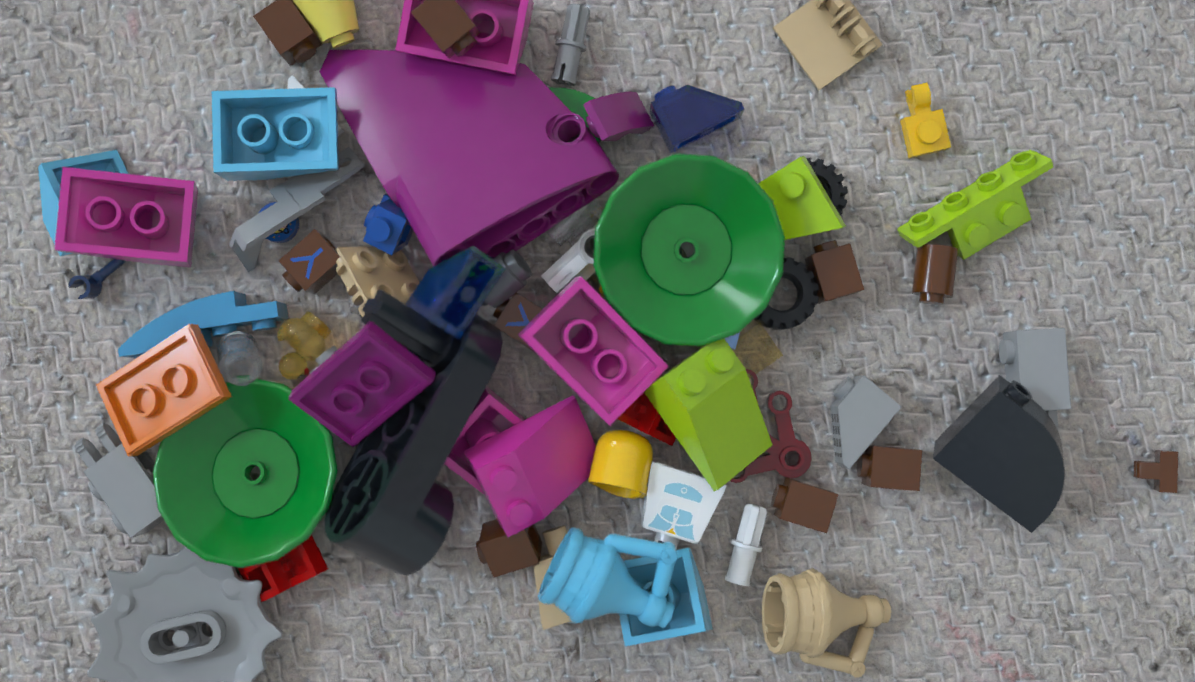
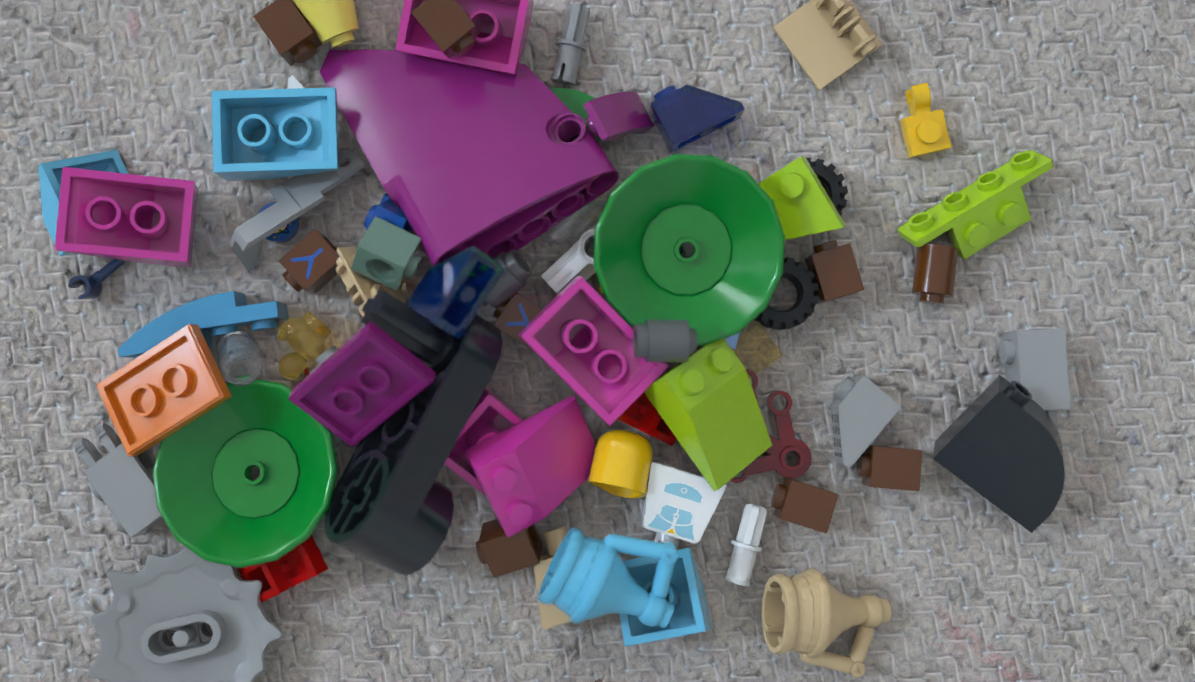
(387, 254): none -> sand green brick
(664, 340): none -> dark grey brick
(1163, 470): reddish brown tile -> none

